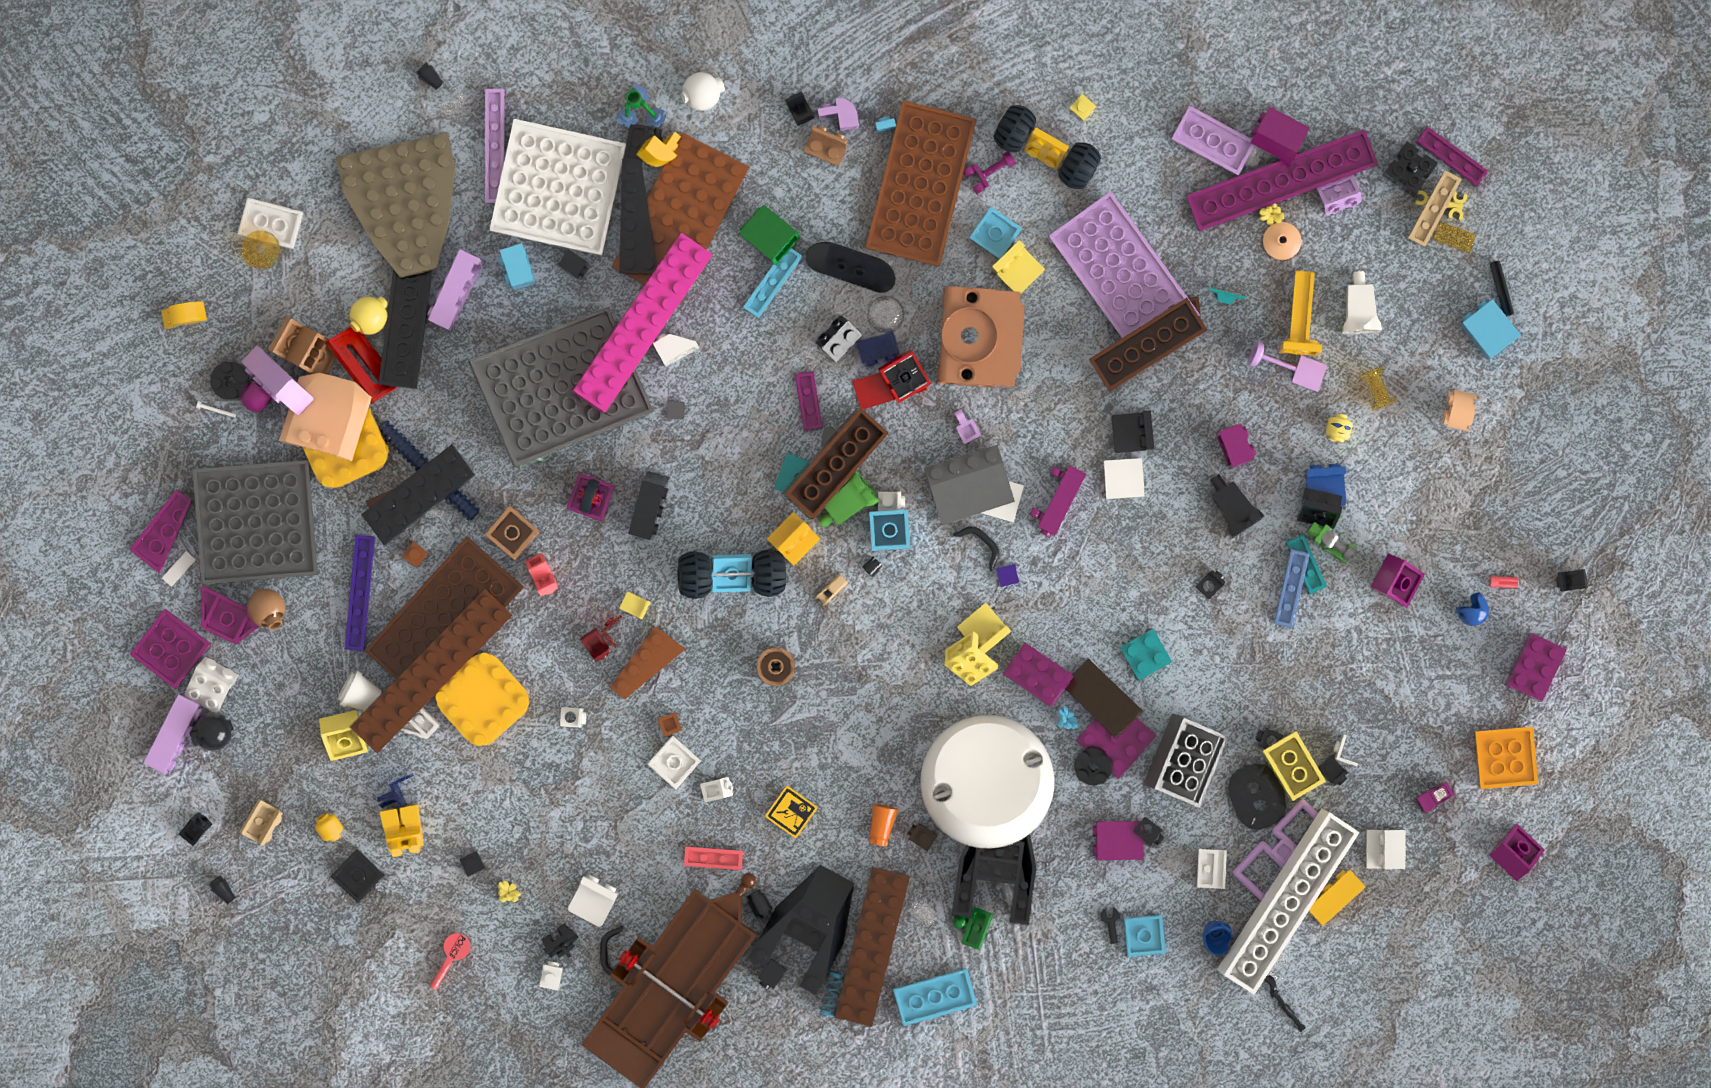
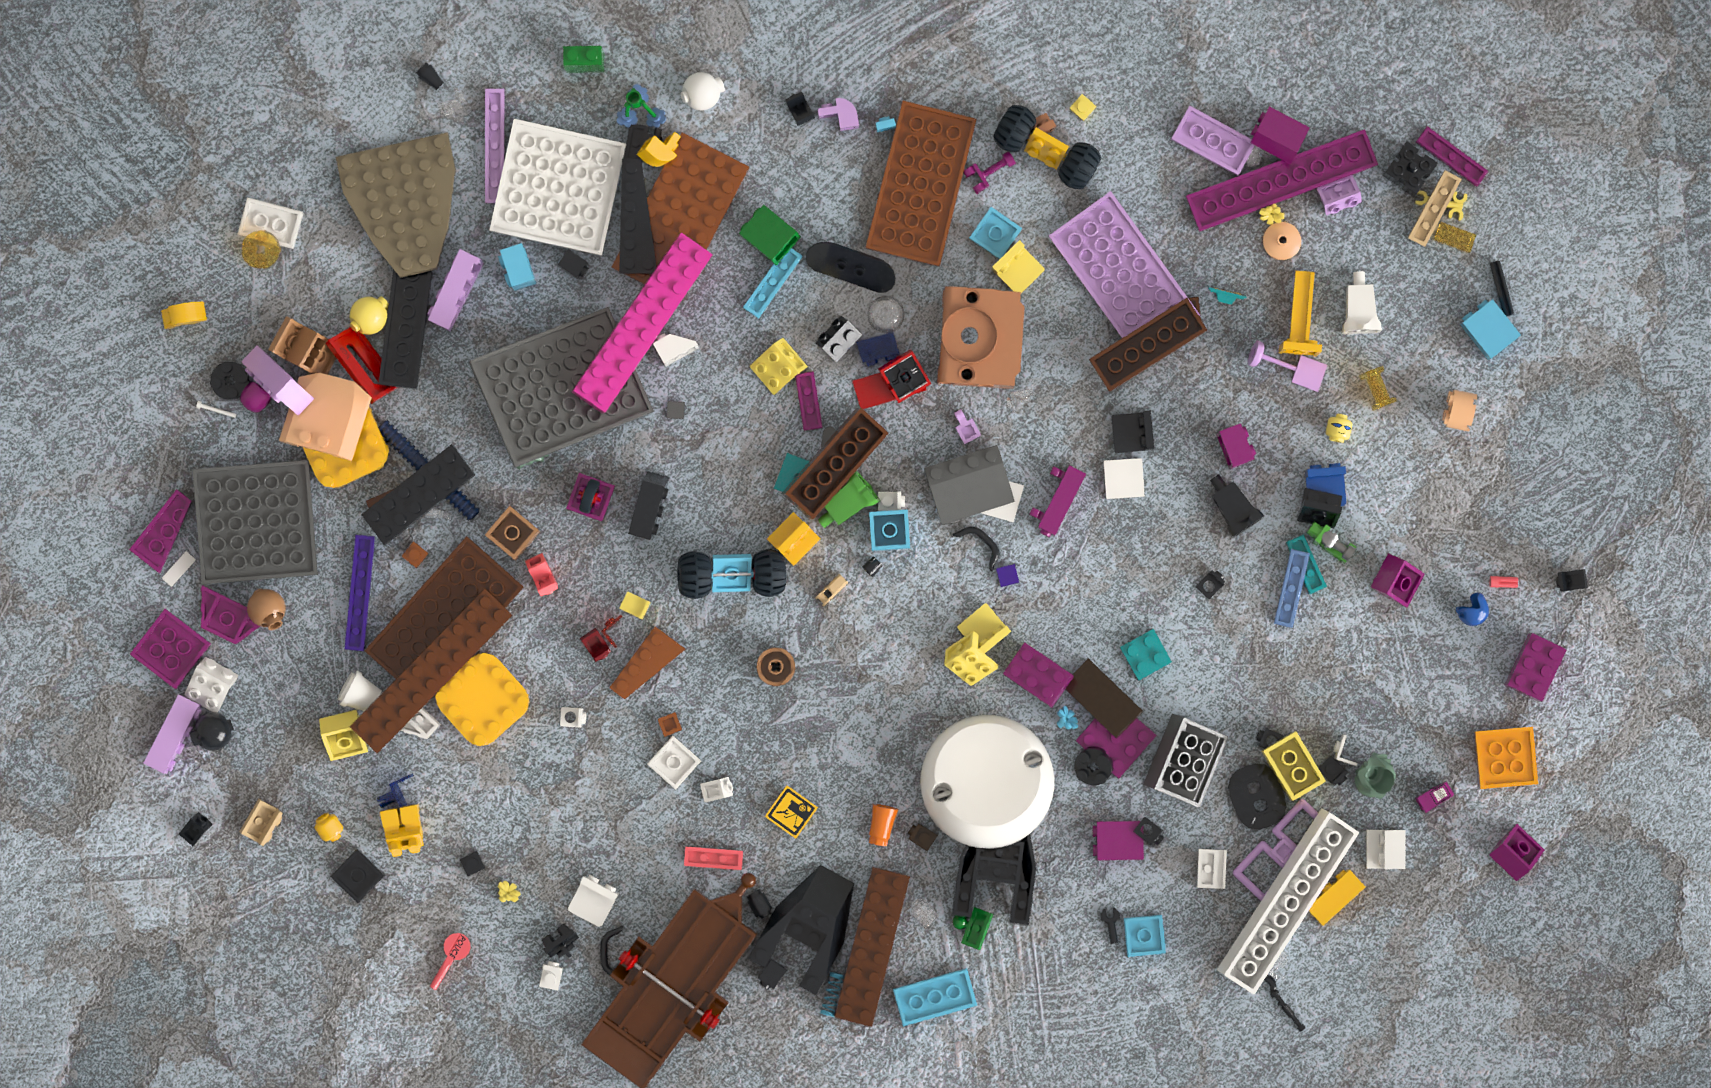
(222, 889): black cone -> none
(583, 59): none -> green brick
(778, 366): none -> light yellow bracket
(826, 145): medium nougat bracket -> none
(1044, 123): none -> nougat bracket
(1217, 937): blue helmet -> none
(1375, 776): none -> sand green hair

